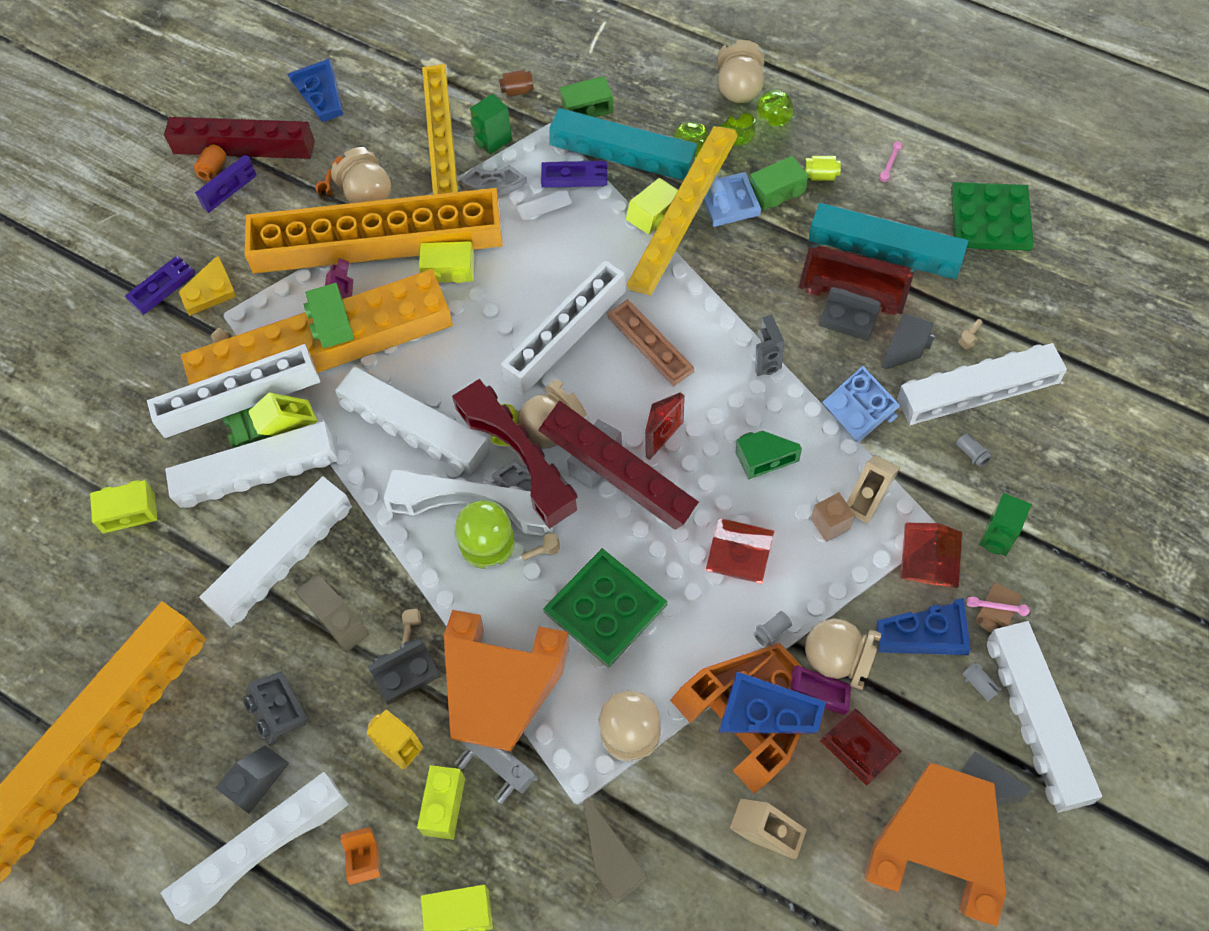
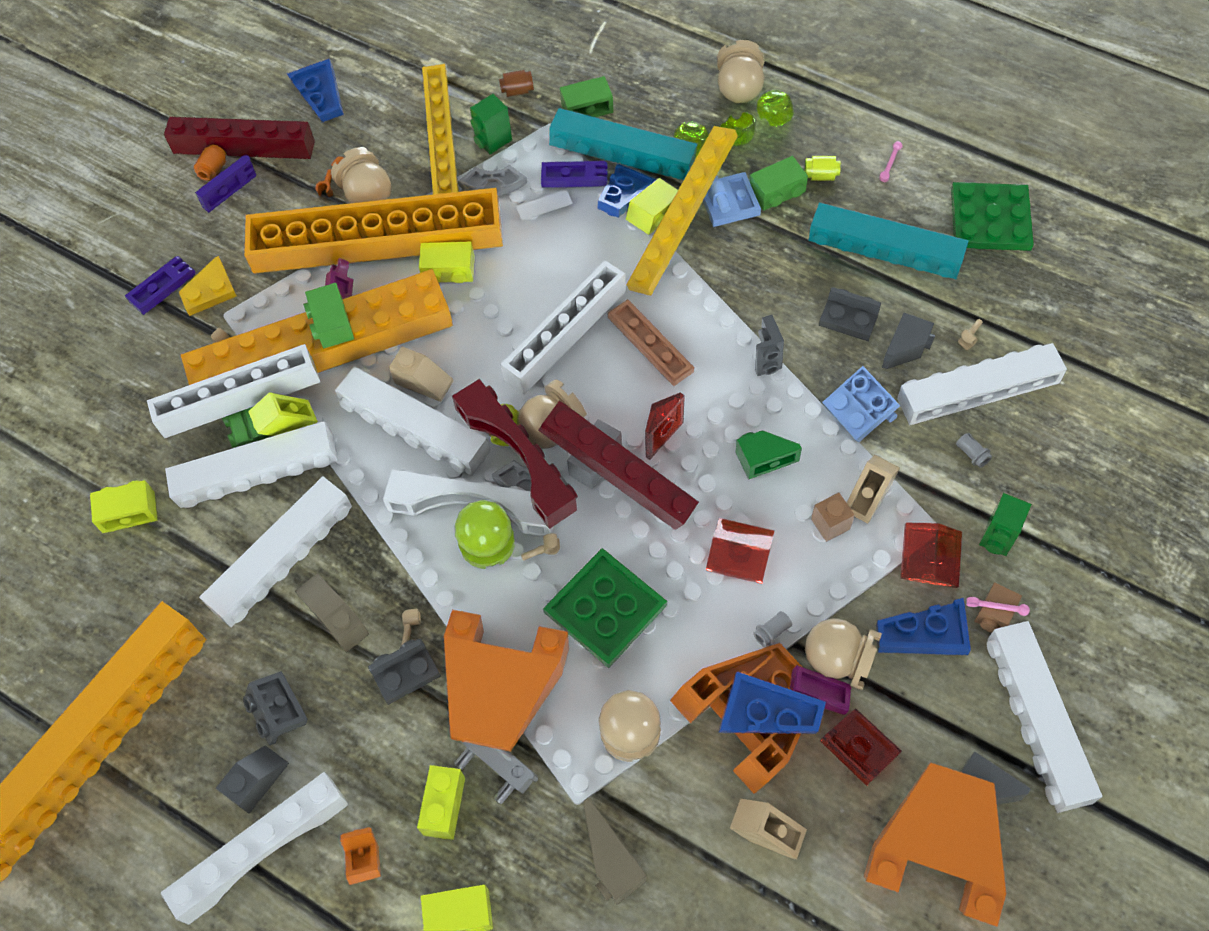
(394, 739): yellow brick -> none
(419, 374): none -> tan slope
(622, 188): none -> blue wing
(858, 275): clear red windscreen -> none
(981, 681): light grey pin -> none

